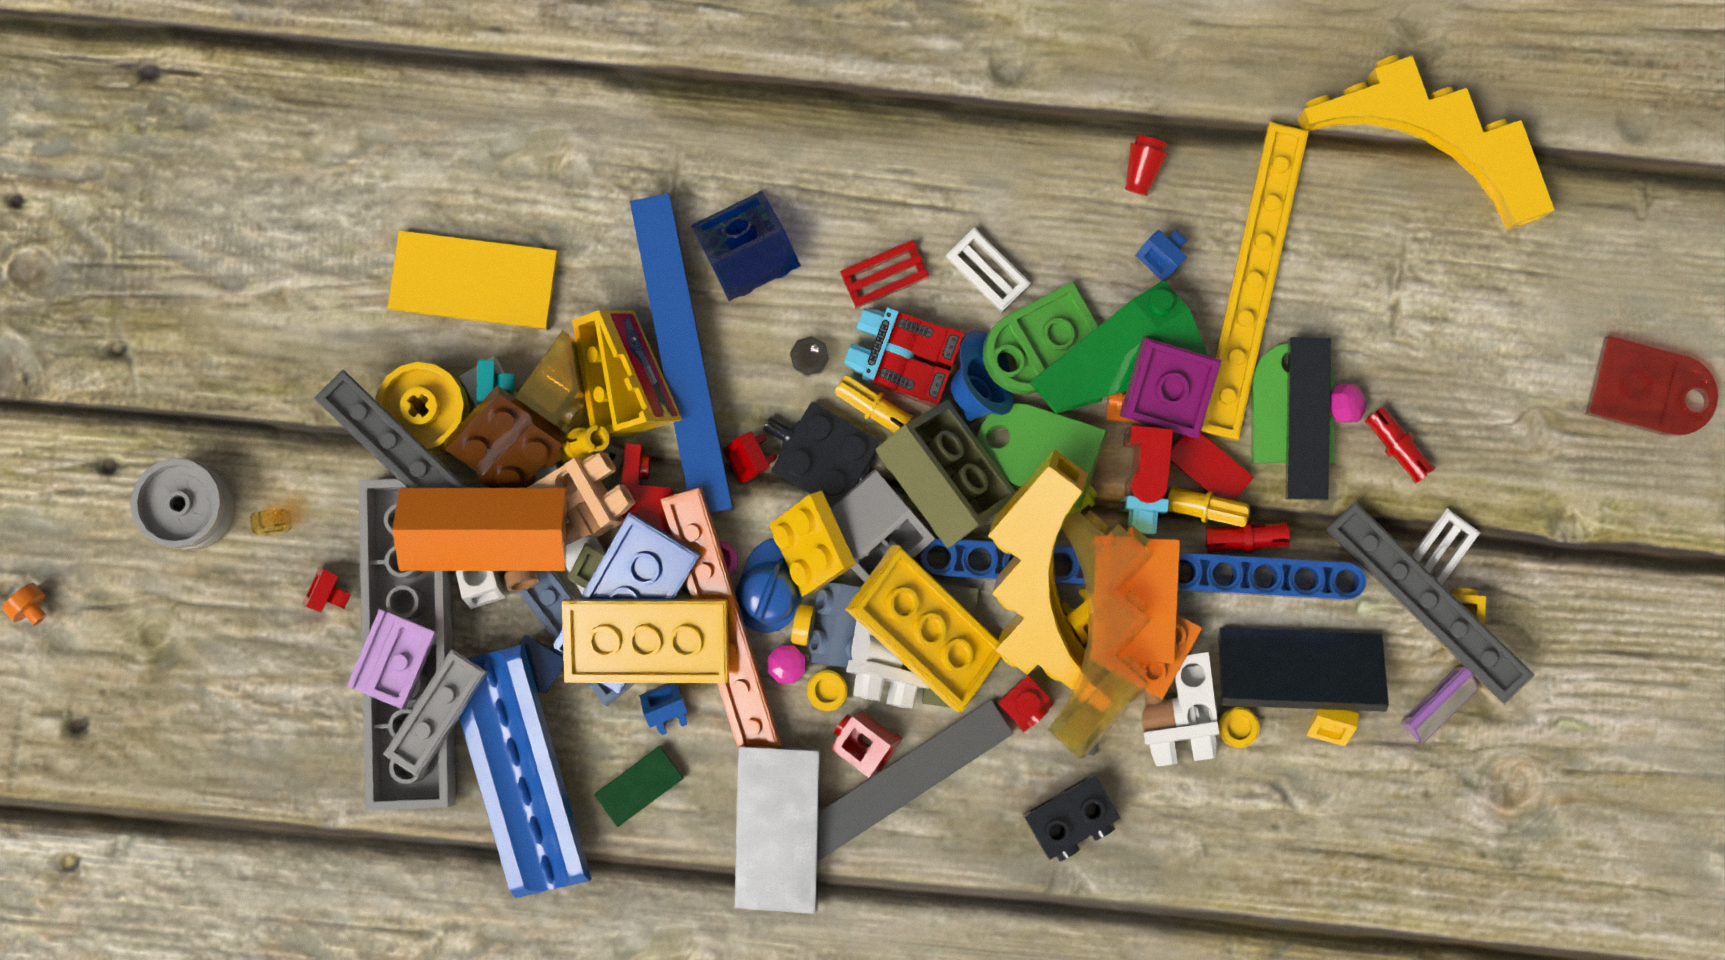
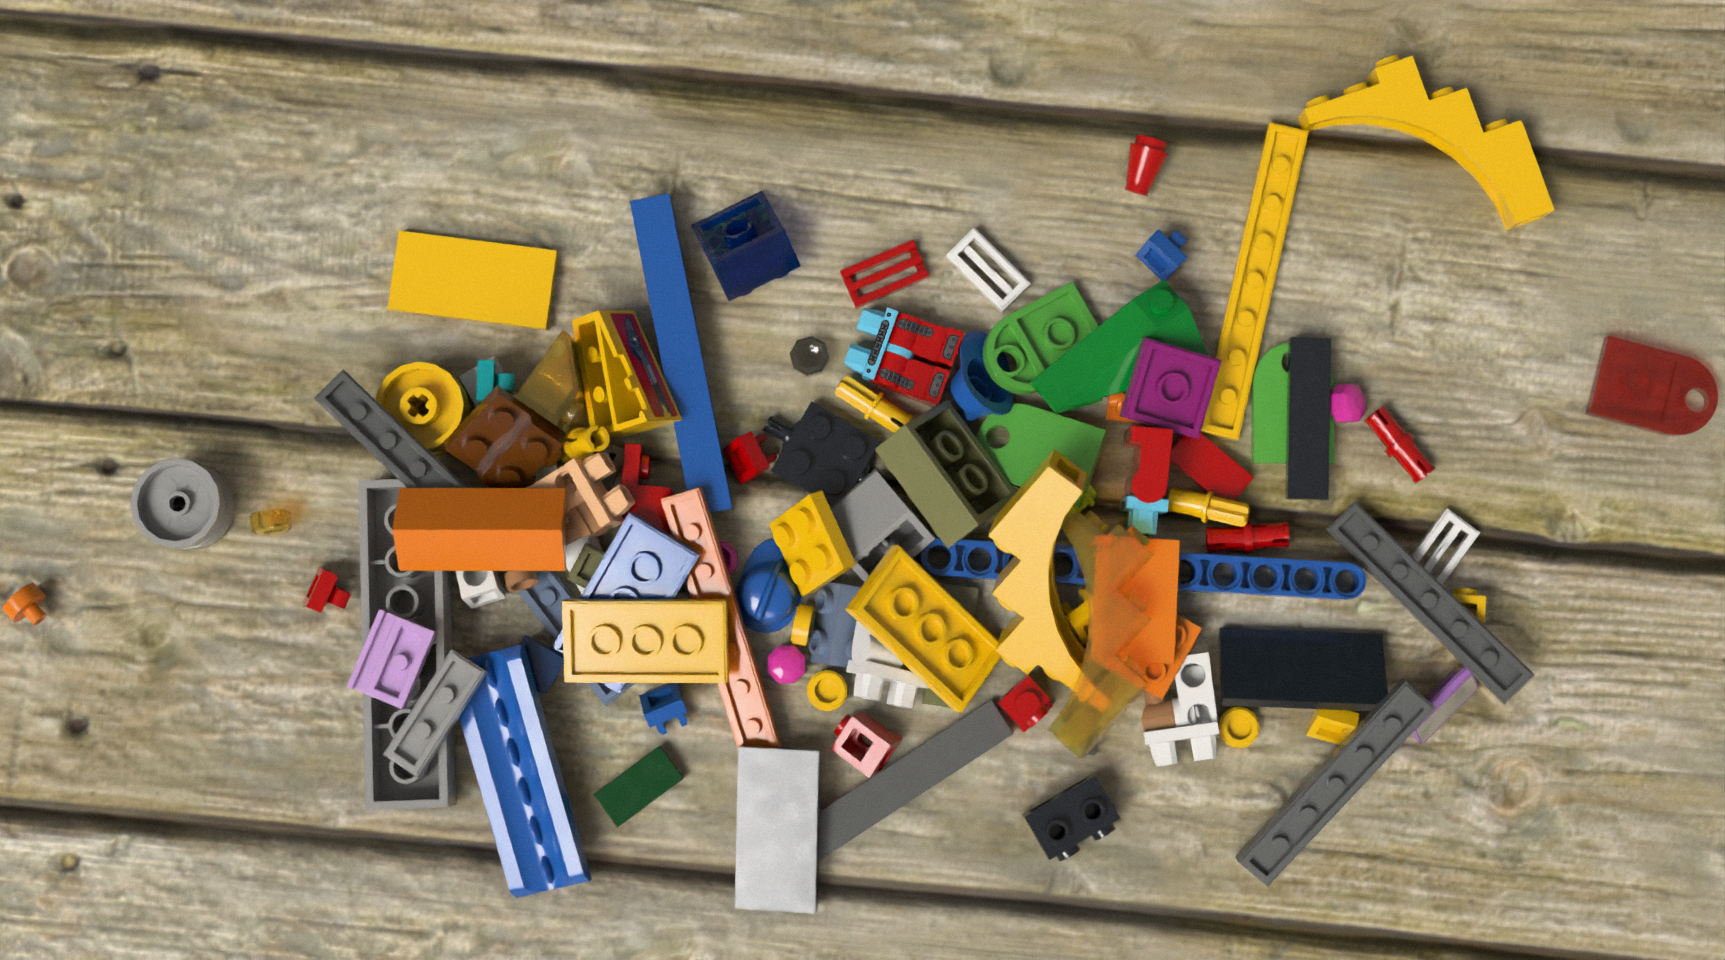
(1335, 782): none -> dark grey tile

